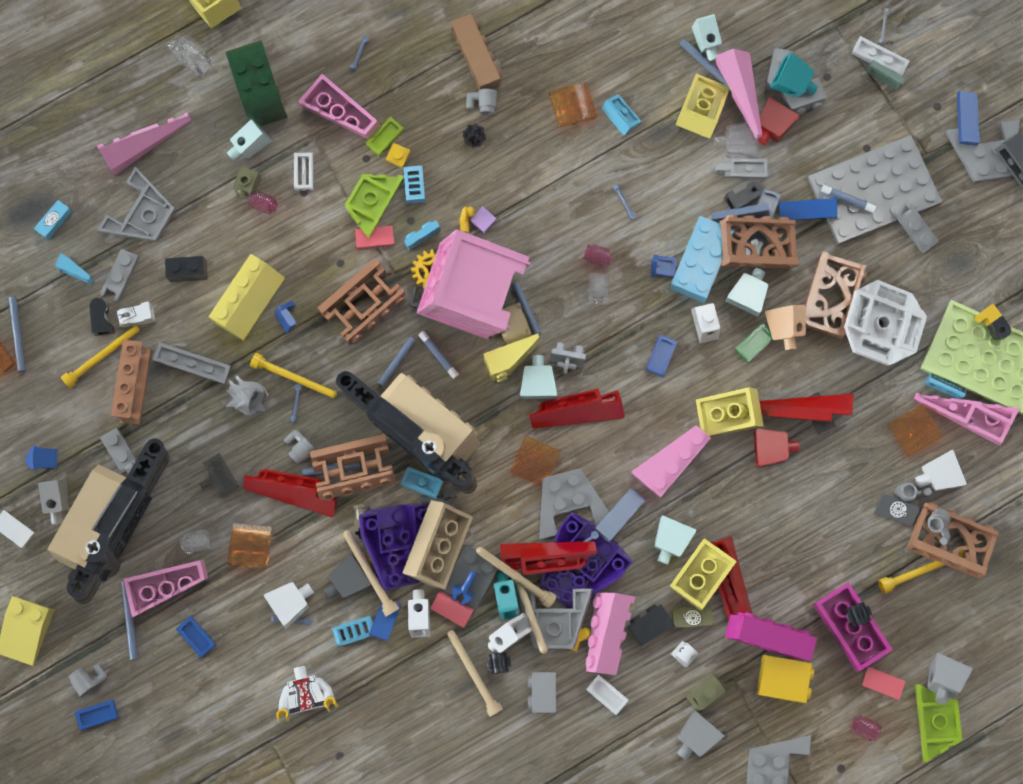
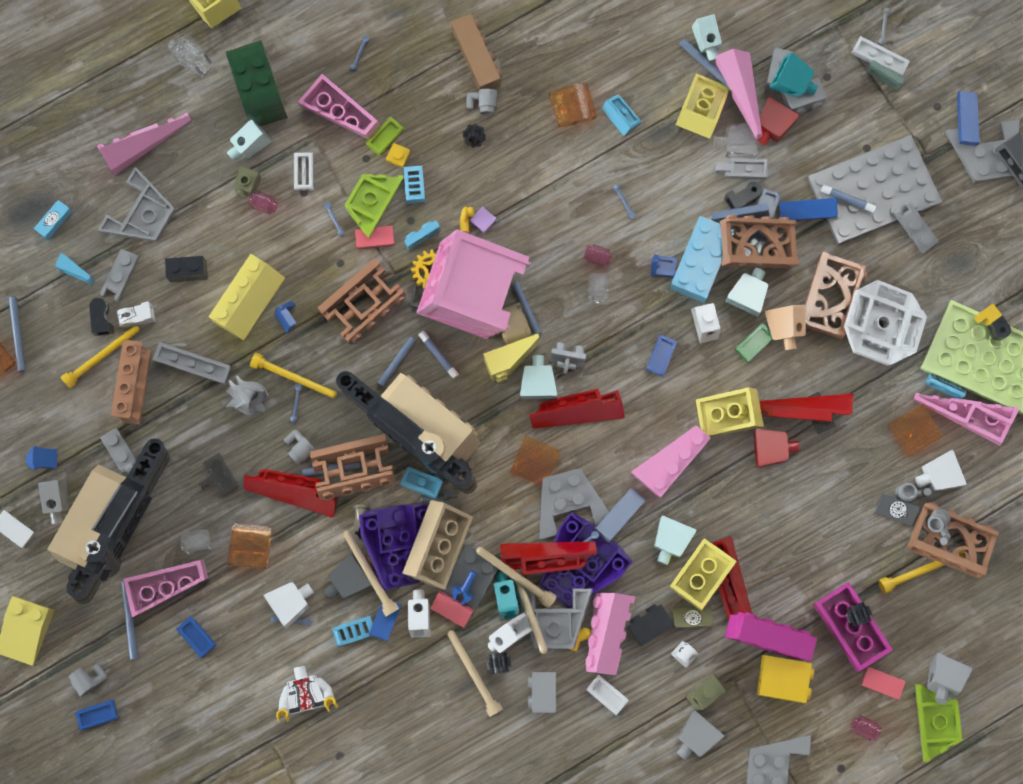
(327, 205): none -> sand blue hinge

